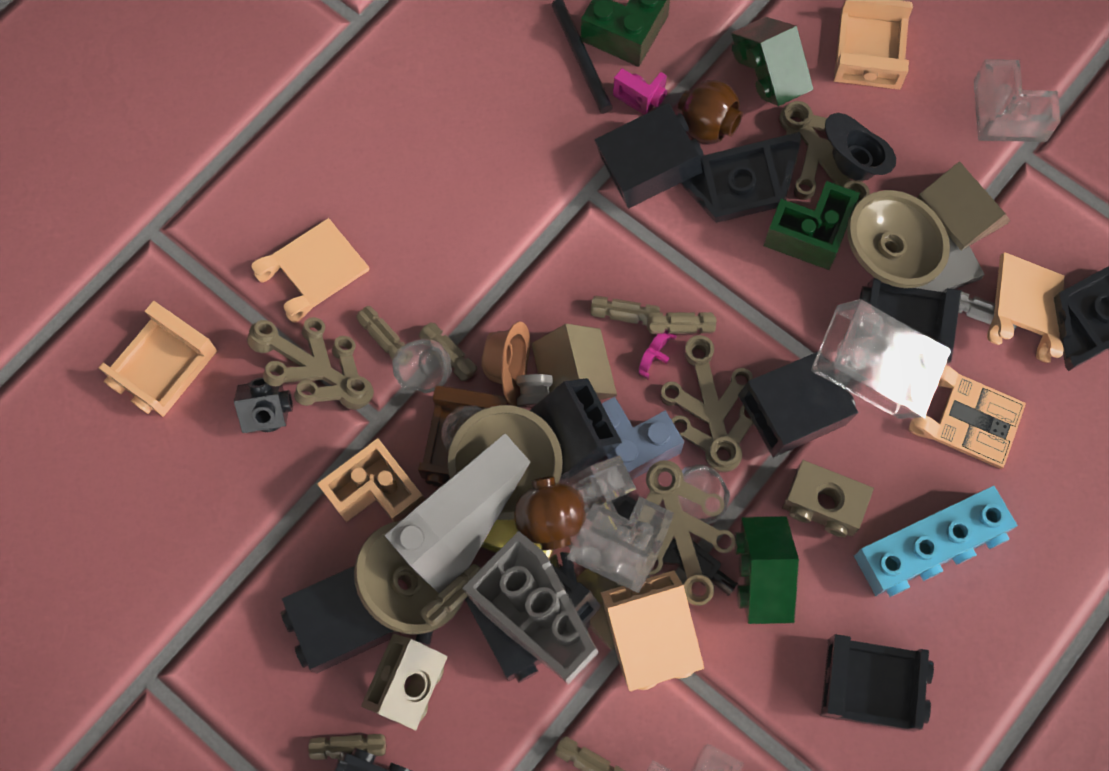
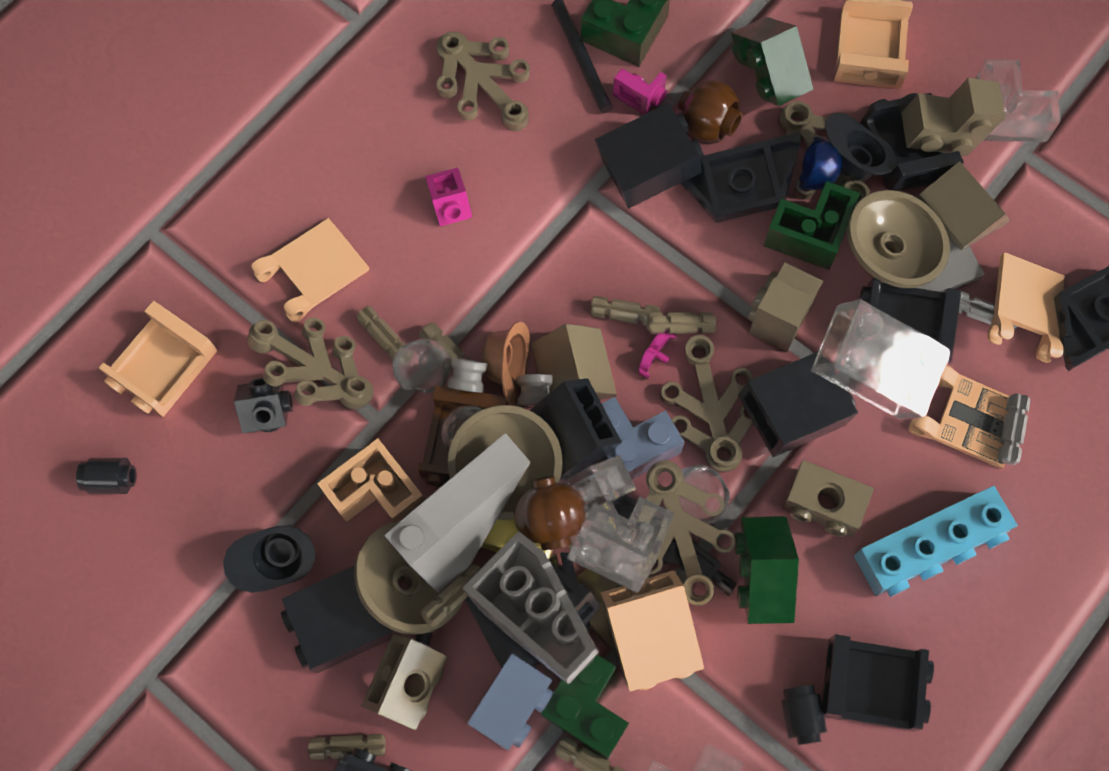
(106, 475): none -> black brick
(269, 558): none -> black piece
(449, 196): none -> dark pink bracket
(467, 375): none -> light grey wheel
(481, 75): none -> dark tan plant
(510, 703): none -> sand blue brick
(578, 714): none -> dark green brick
(783, 305): none -> dark tan brick
(803, 714): none -> black brick
(820, 164): none -> clear blue hair
(912, 166): none -> black panel
(954, 122): none -> dark tan brick
(1014, 429): none -> light grey axle

